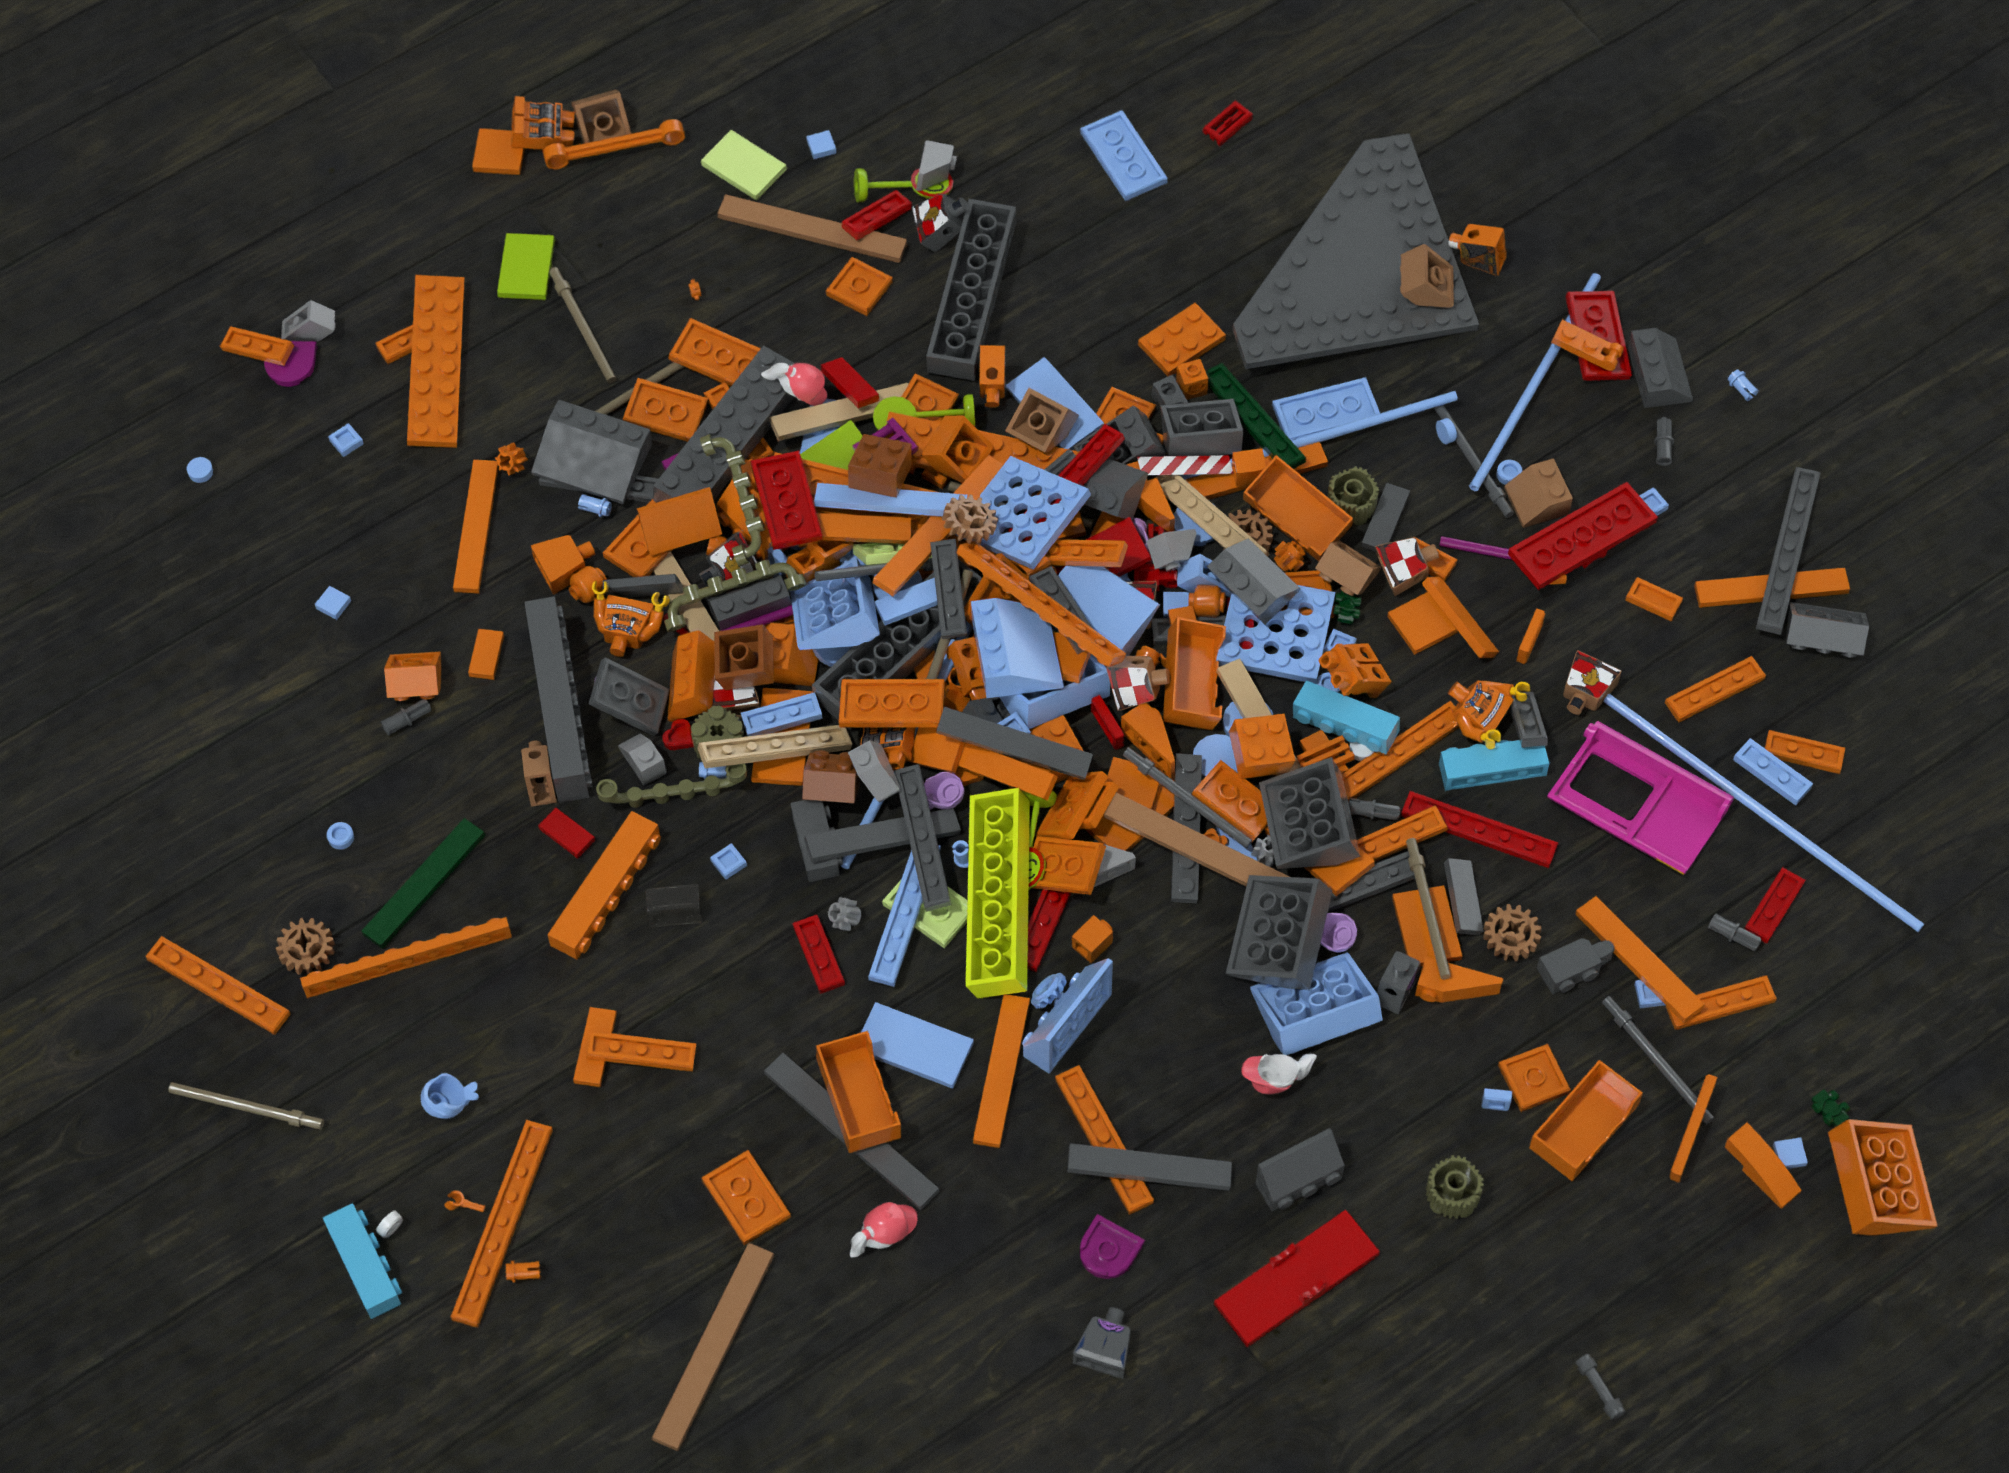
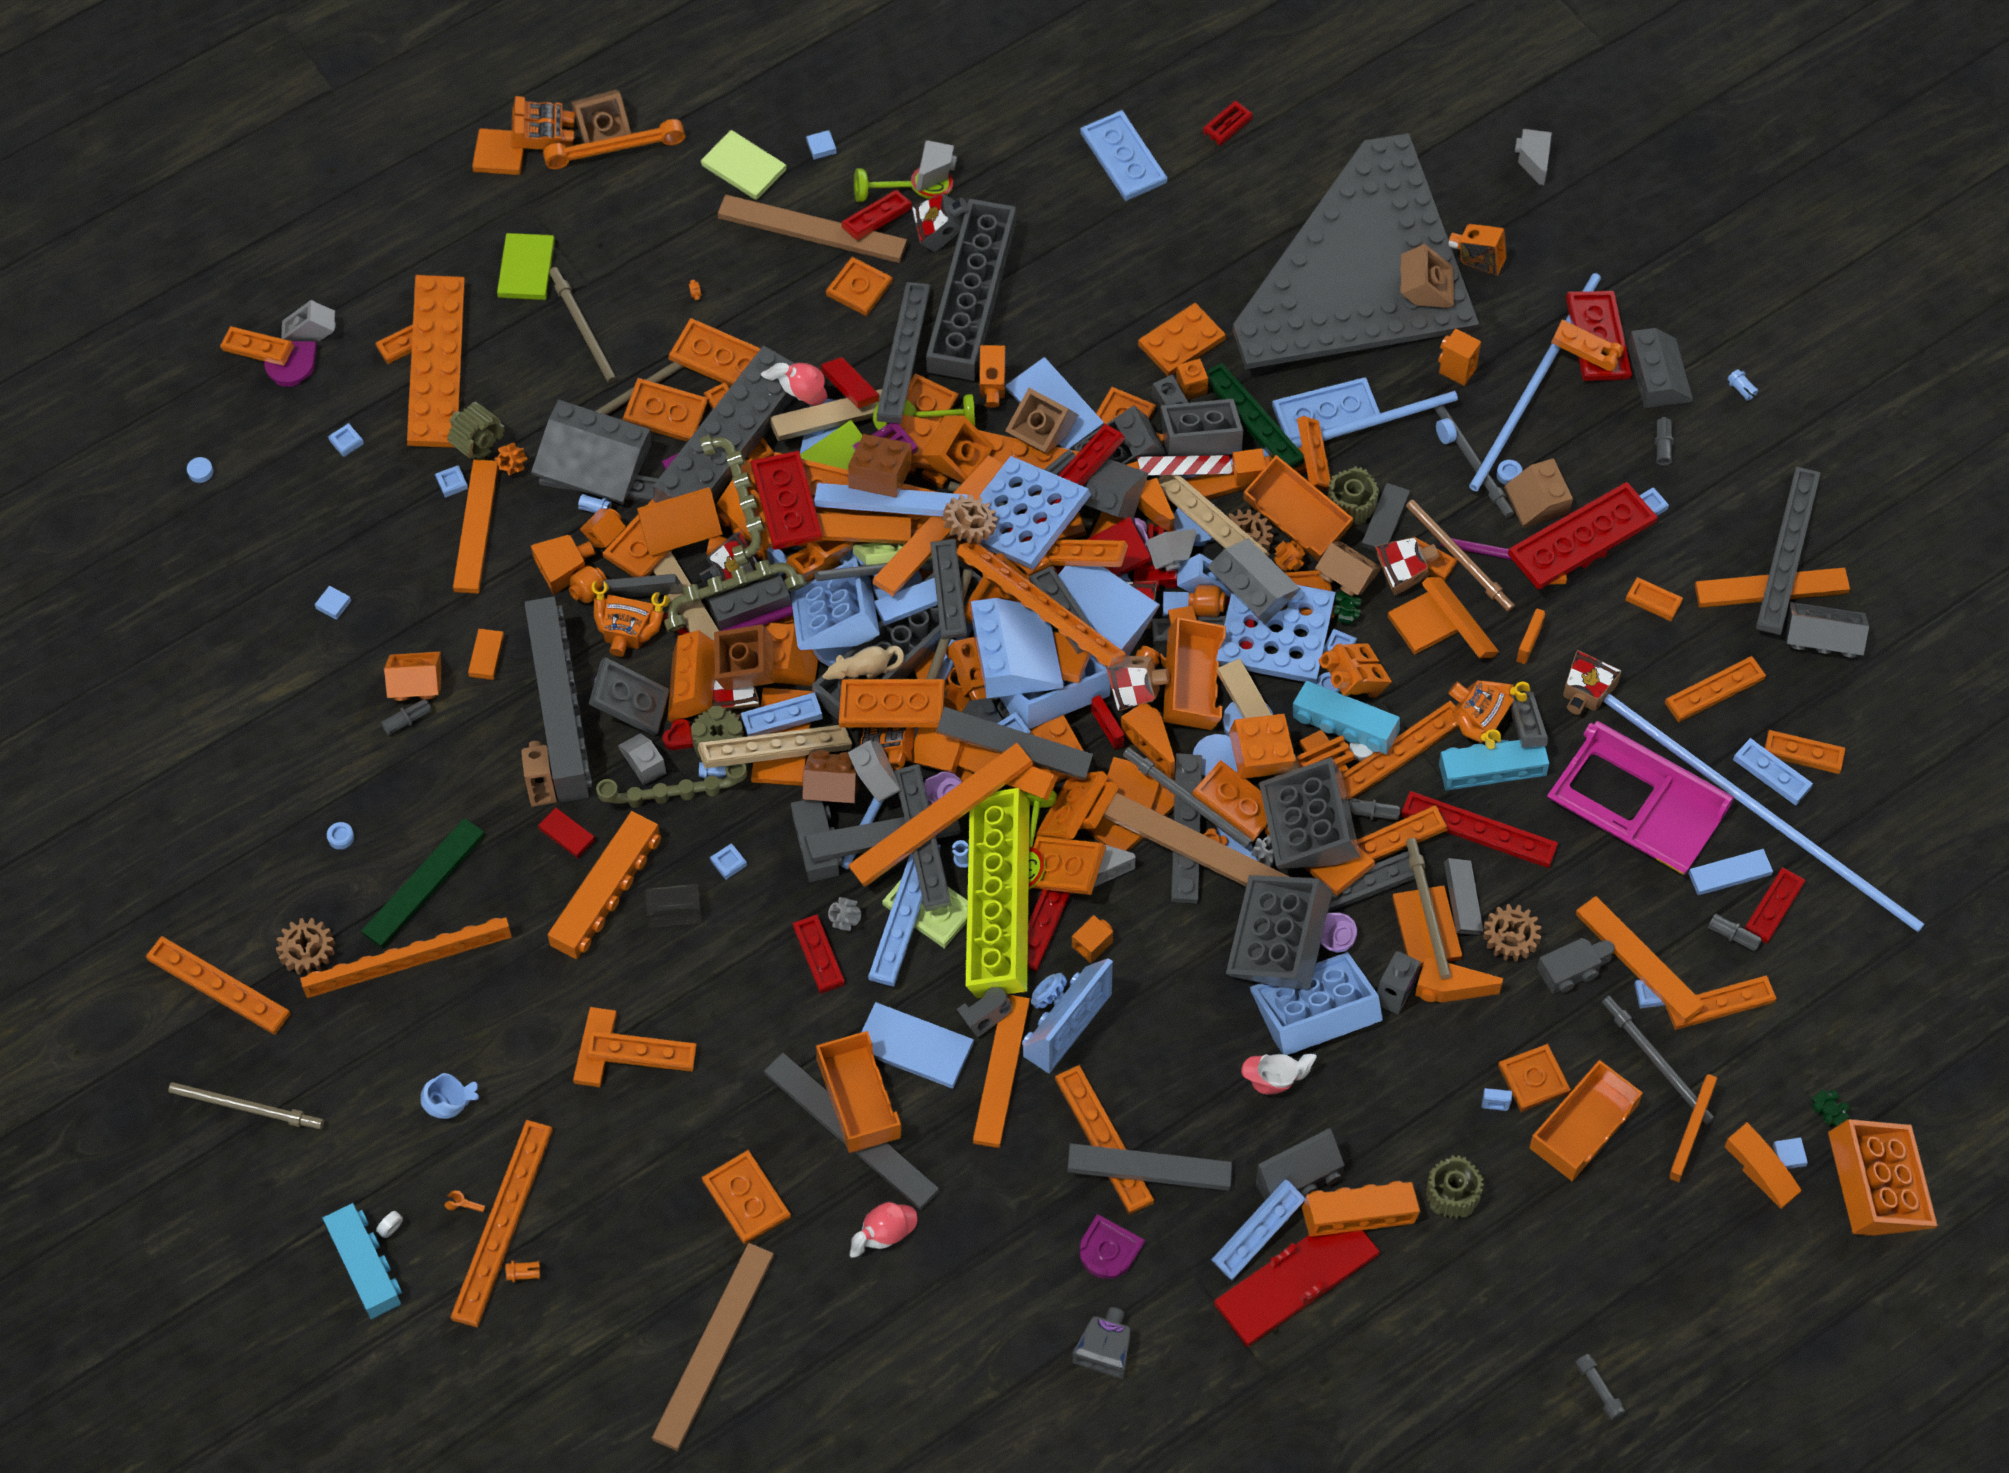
(451, 481): none -> light blue tile
(475, 431): none -> olive brick
(603, 527): none -> orange brick
(868, 662): none -> tan animal
(903, 353): none -> dark grey tile
(940, 814): none -> orange tile
(986, 1011): none -> dark grey leg
(1258, 1229): none -> light blue tile
(1314, 452): none -> orange tile
(1360, 1208): none -> orange brick
(1459, 356): none -> orange brick
(1493, 590): none -> medium nougat bar
(1534, 153): none -> light grey slope
(1730, 872): none -> light blue tile

